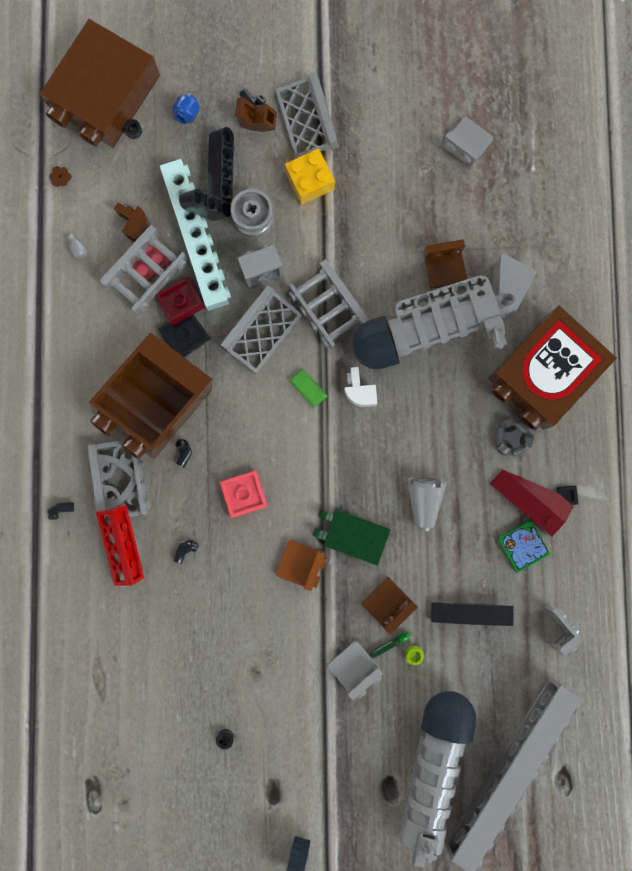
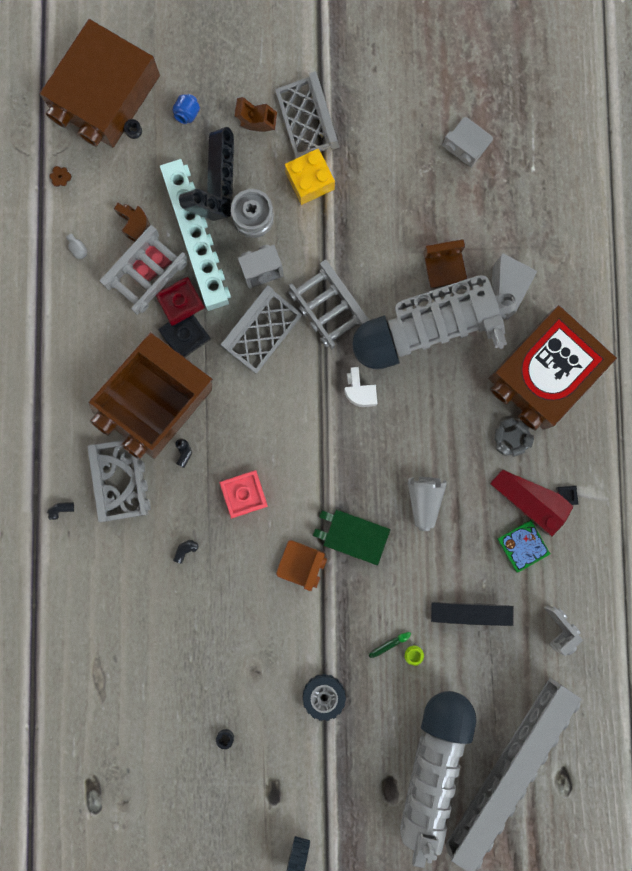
(124, 546): red fence -> none
(259, 100): black arm -> none
(308, 388): bright green tile -> none
(334, 702): none -> black wheel
(355, 670): light grey bracket -> none
(389, 605): reddish brown bracket -> none

